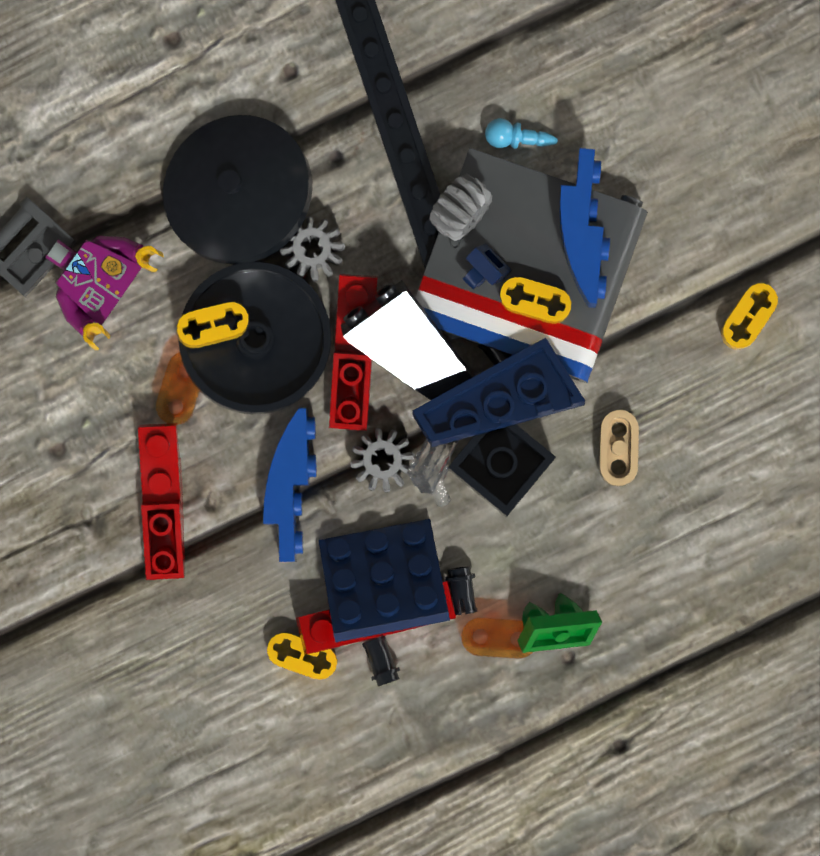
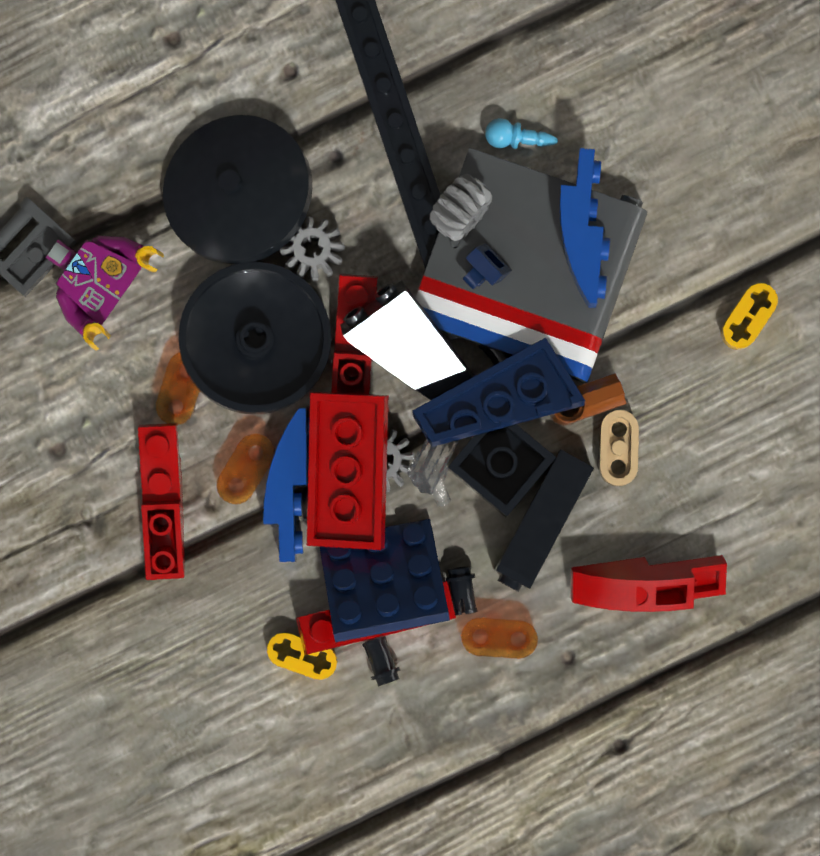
(209, 316): yellow beam -> none
(246, 469): none -> clear orange plate
(347, 470): none -> red plate
(532, 309): yellow beam -> none
(543, 521): none -> black slope
(564, 629): green tile -> none
(599, 397): none -> dark orange piece
(648, 588): none -> red slope

